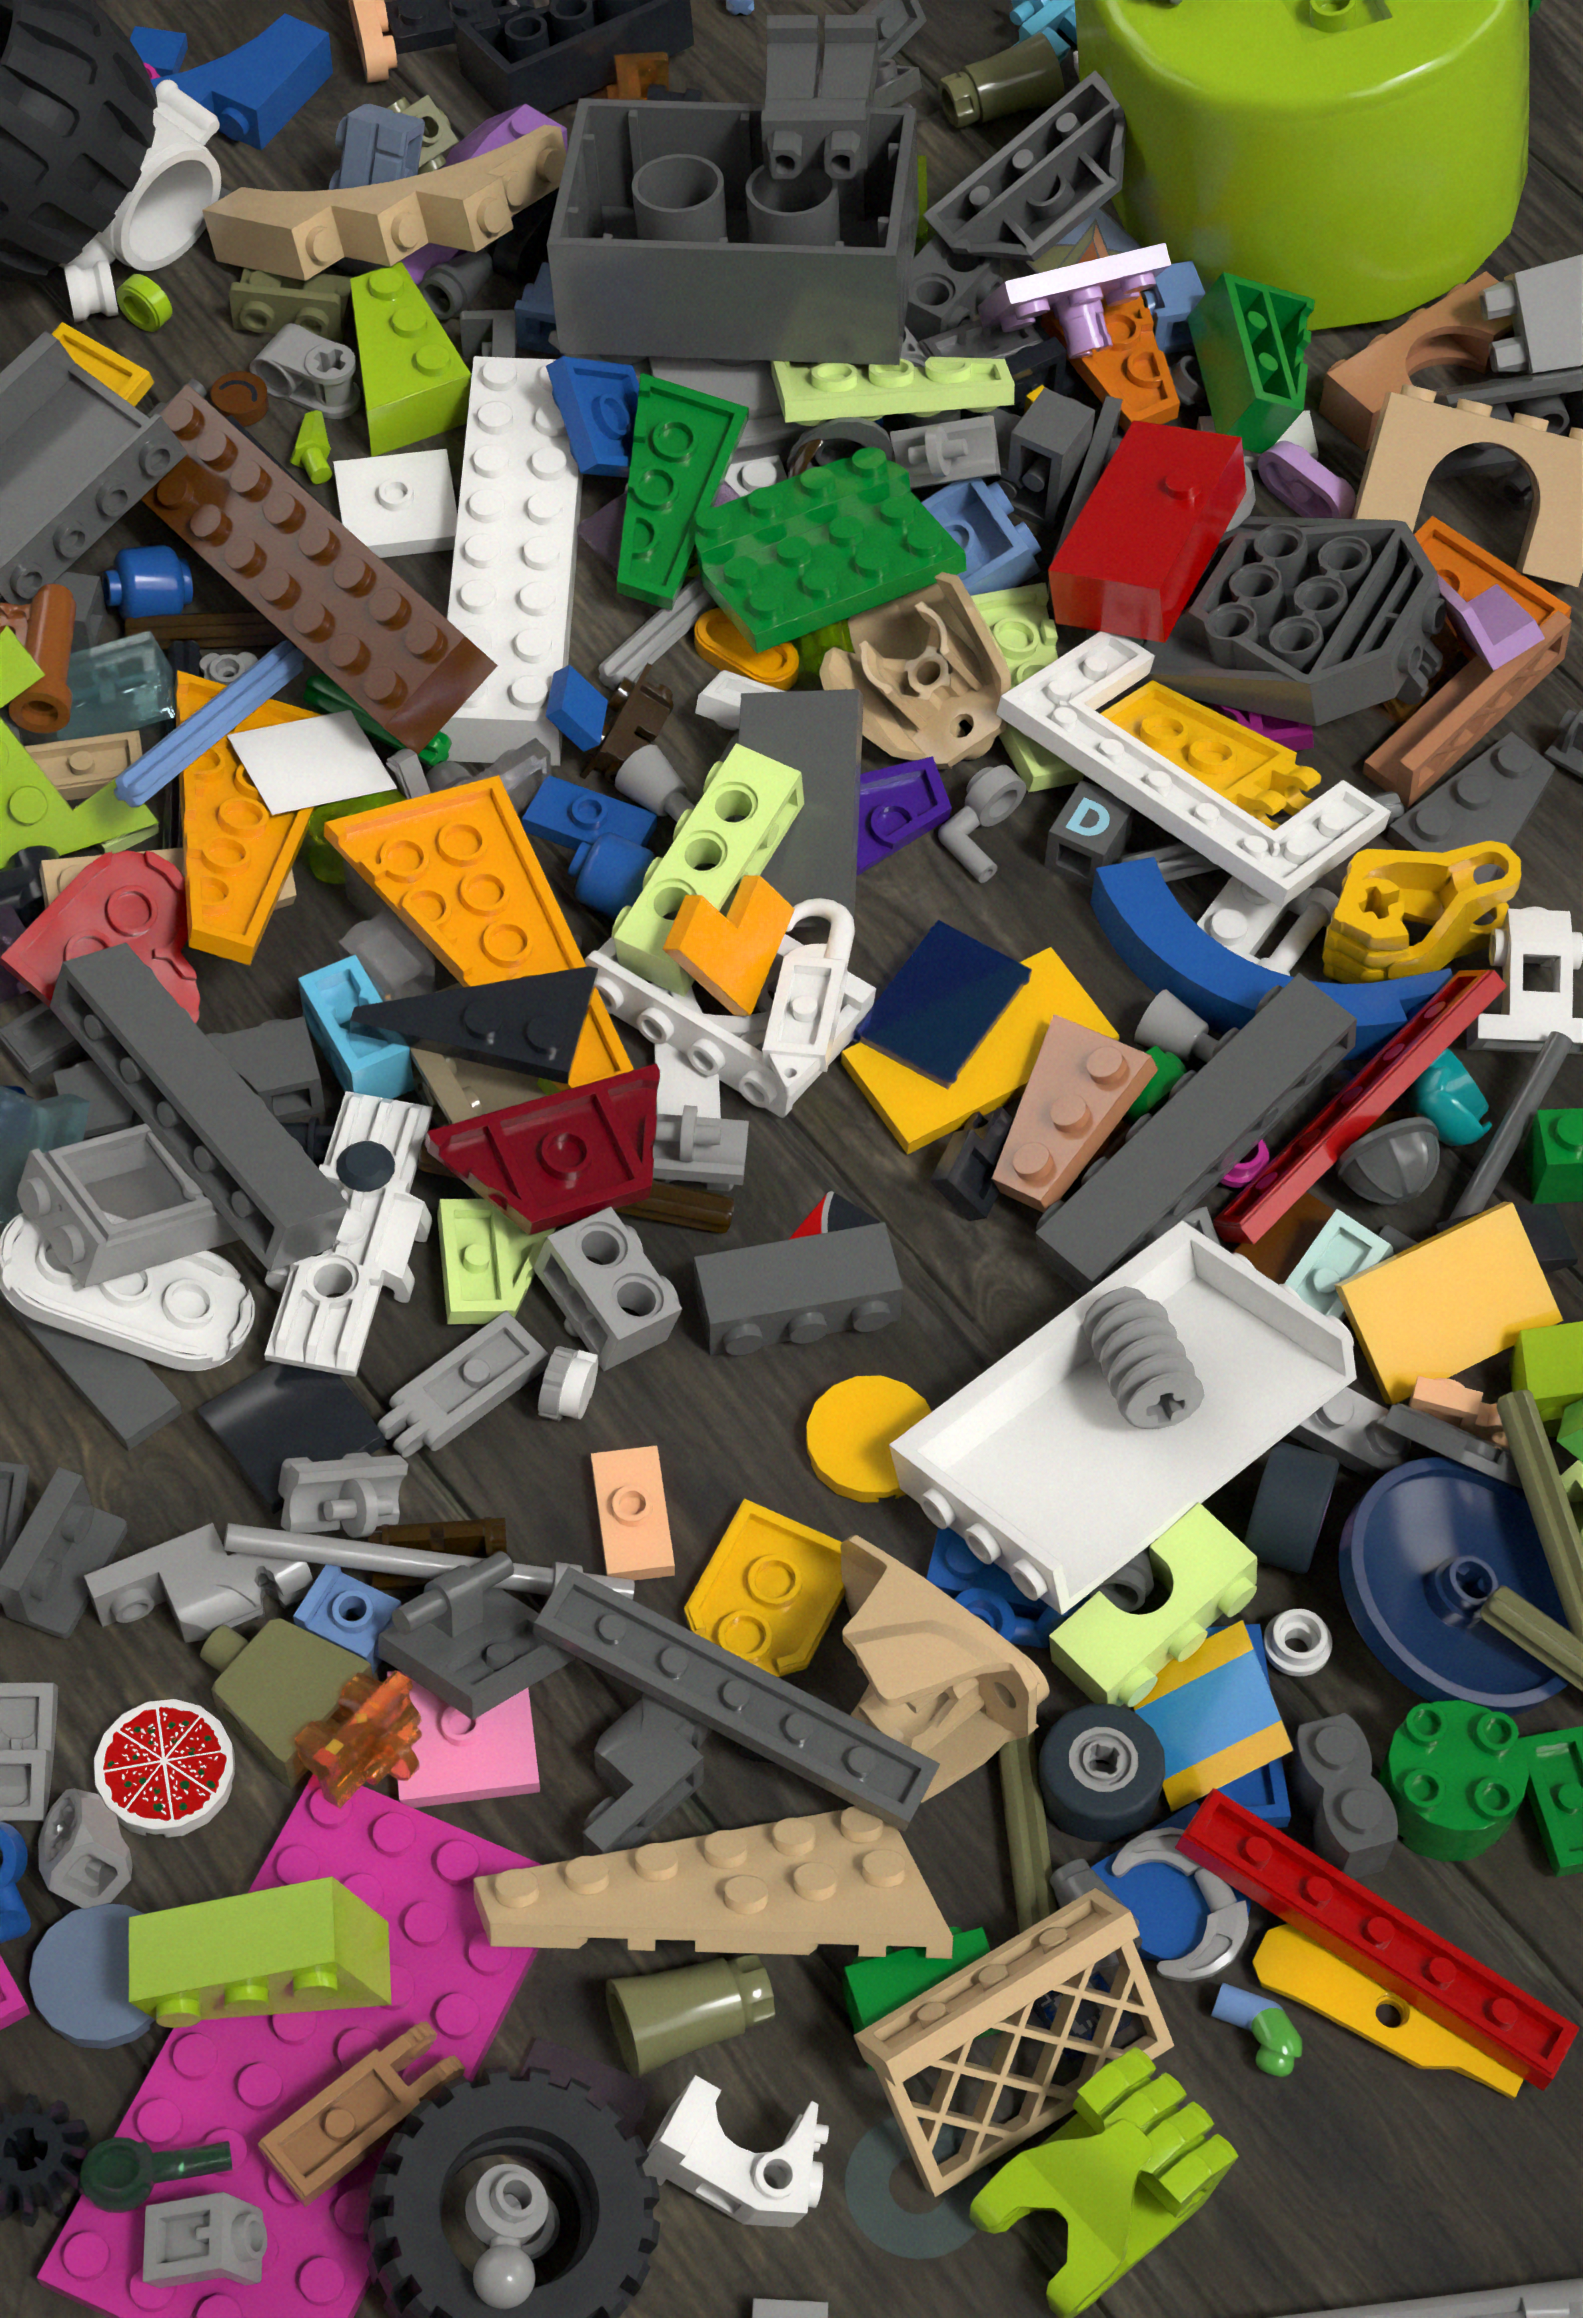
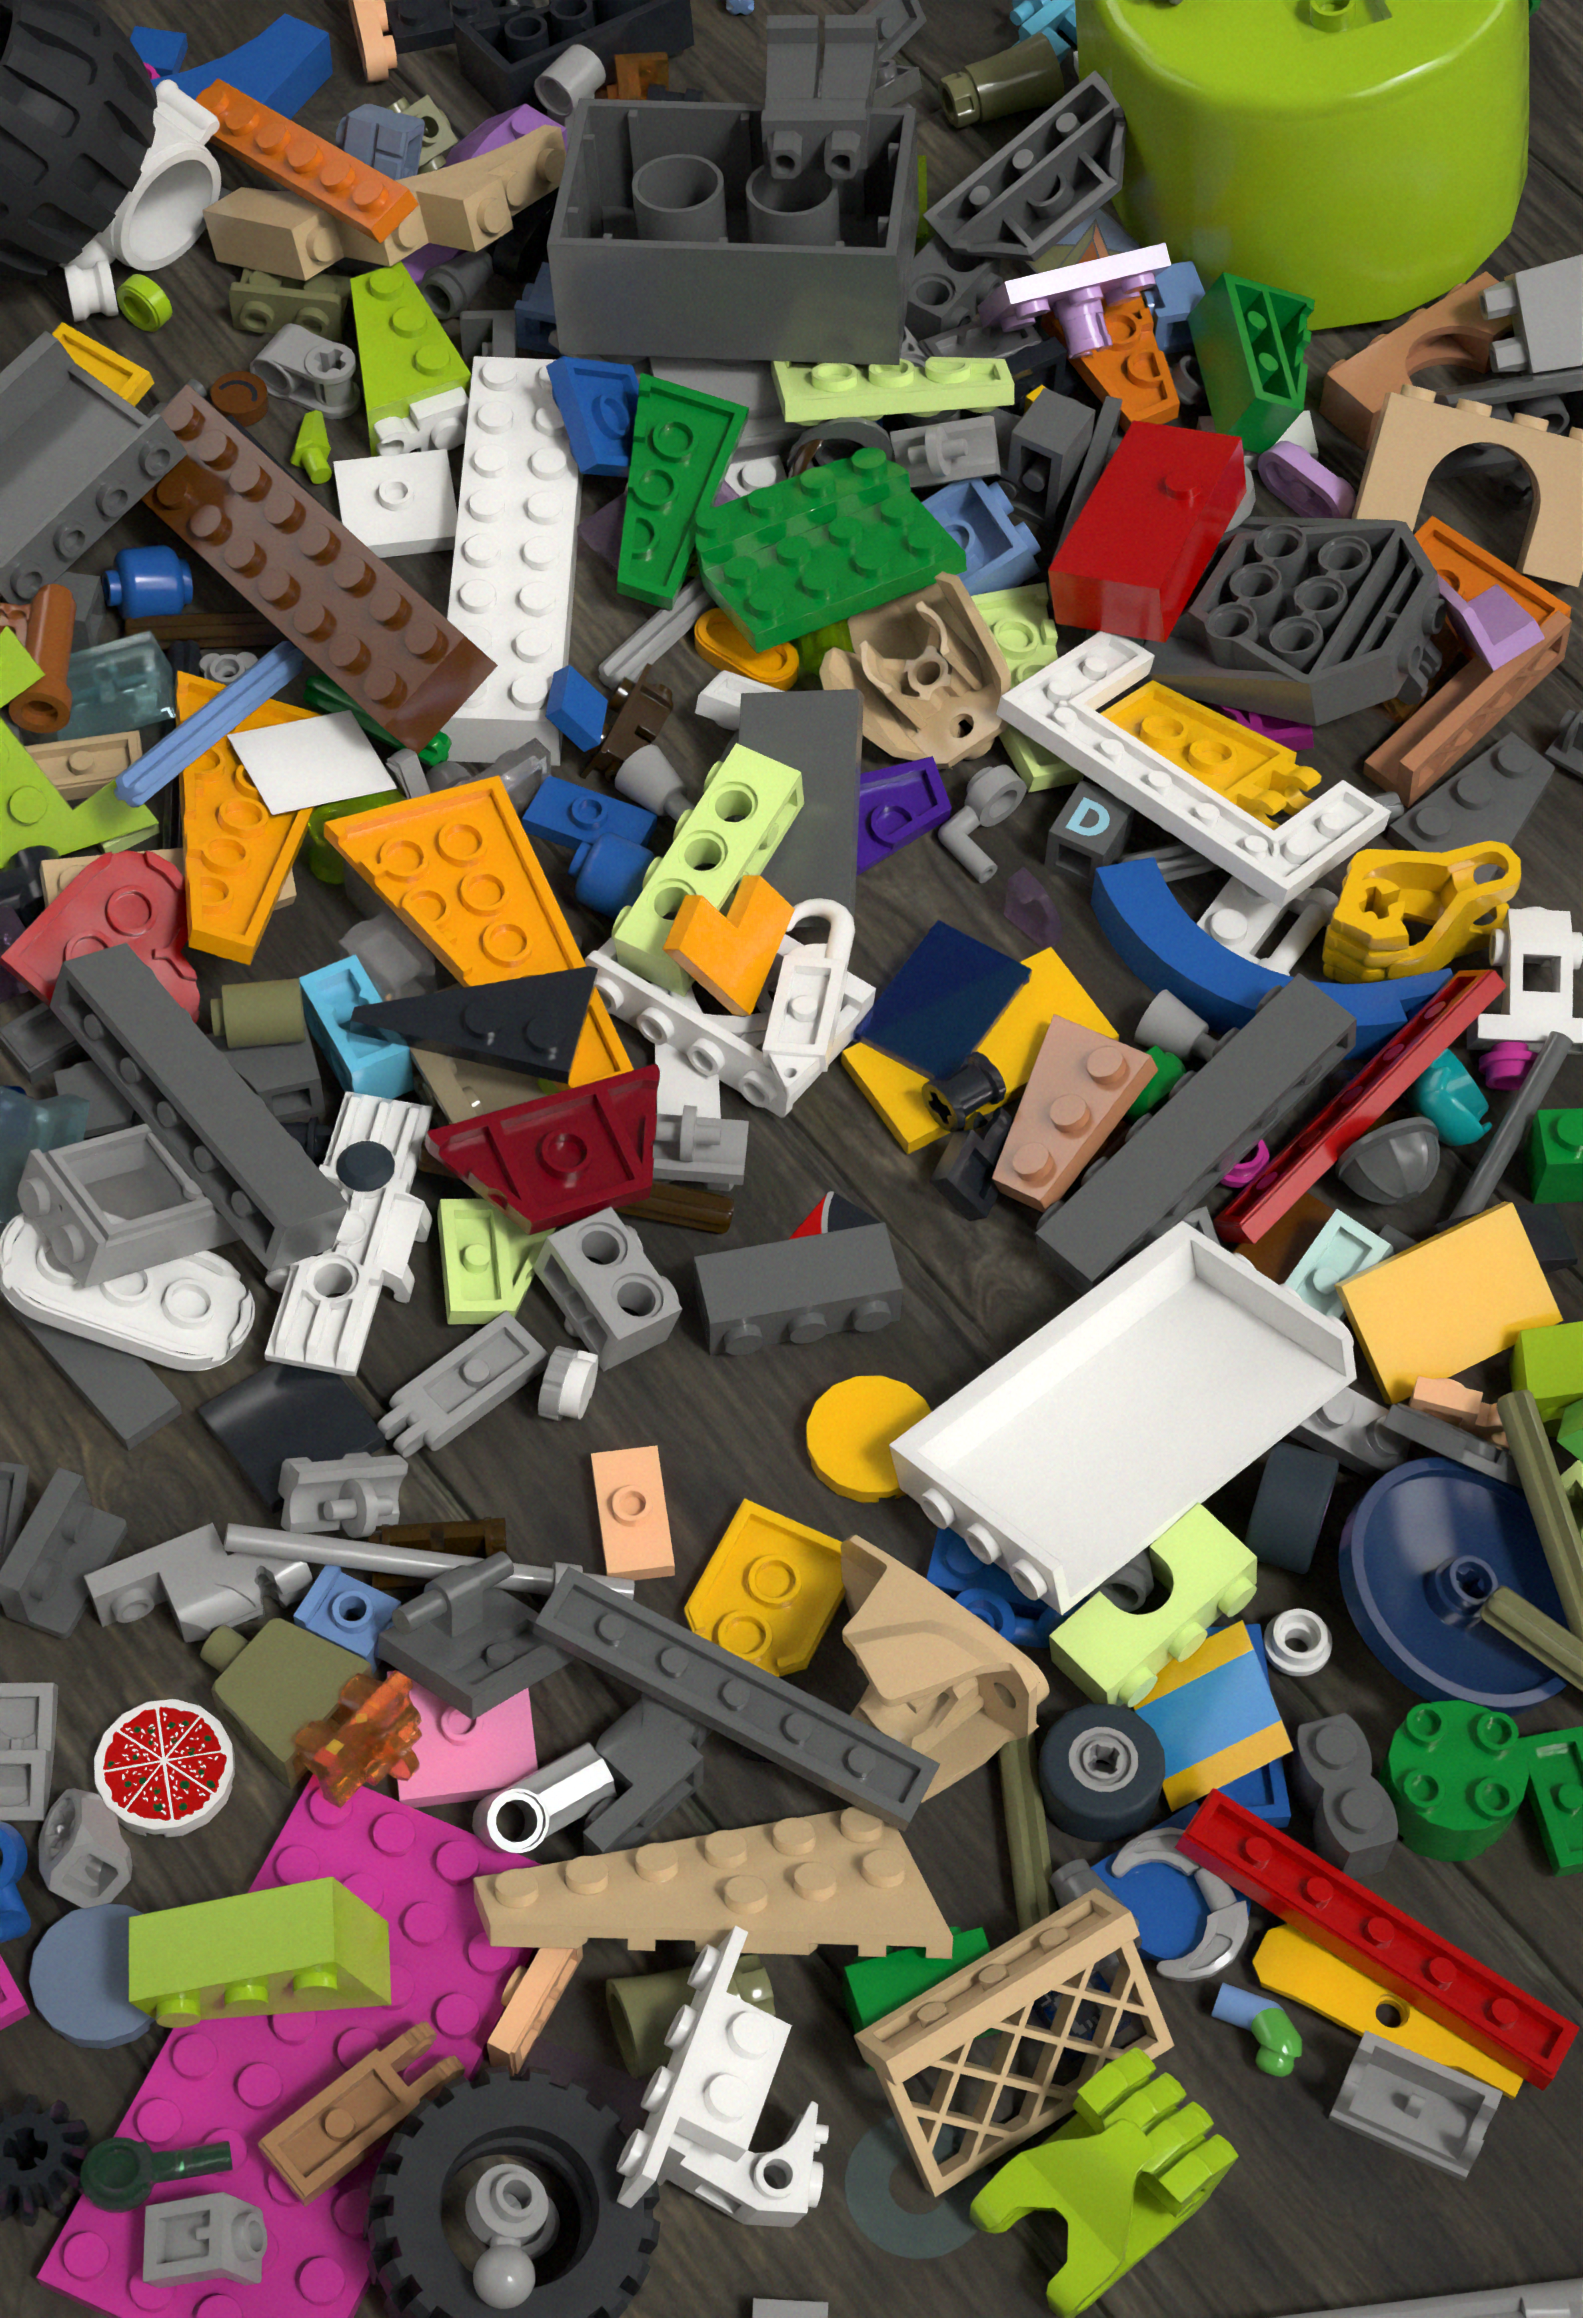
(259, 1013): none -> olive brick
(306, 163): none -> orange plate
(432, 425): none -> white plate
(529, 2003): none -> light nougat plate
(547, 1799): none -> light grey piece
(570, 77): none -> light grey piece
(715, 2074): none -> white bracket
(963, 1091): none -> black bush
(1032, 909): none -> clear purple tile
(1142, 1359): light grey piece -> none
(1415, 2105): none -> light grey hinge
(1507, 1065): none -> dark pink plate

